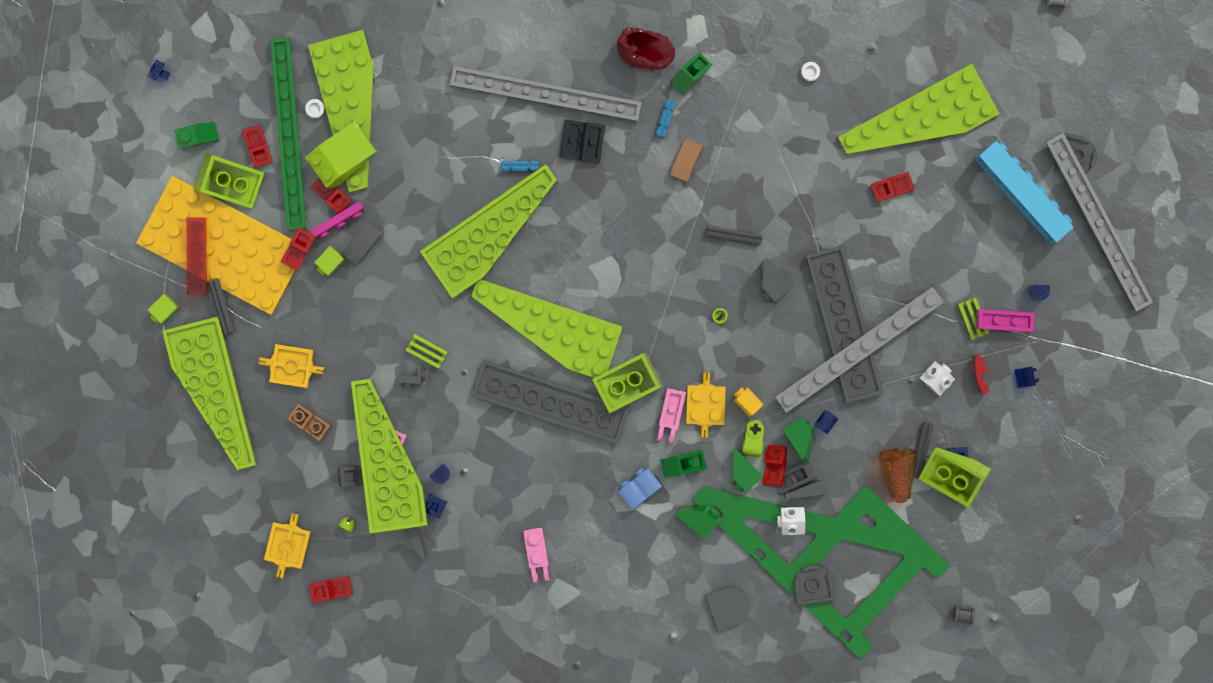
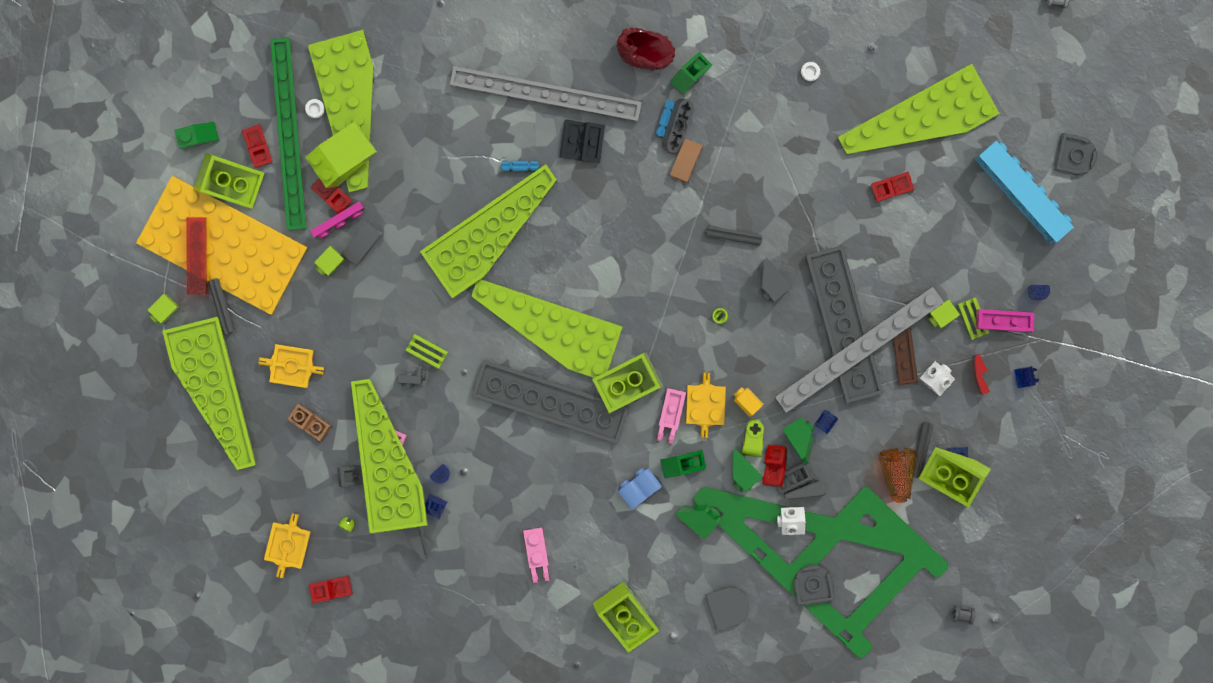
(157, 70): clear blue tile -> none
(298, 249): red slope -> none
(625, 617): none -> lime slope
(677, 110): none -> dark grey beam
(905, 358): none -> reddish brown tile
(943, 314): none -> lime brick
(1099, 222): light grey plate -> none

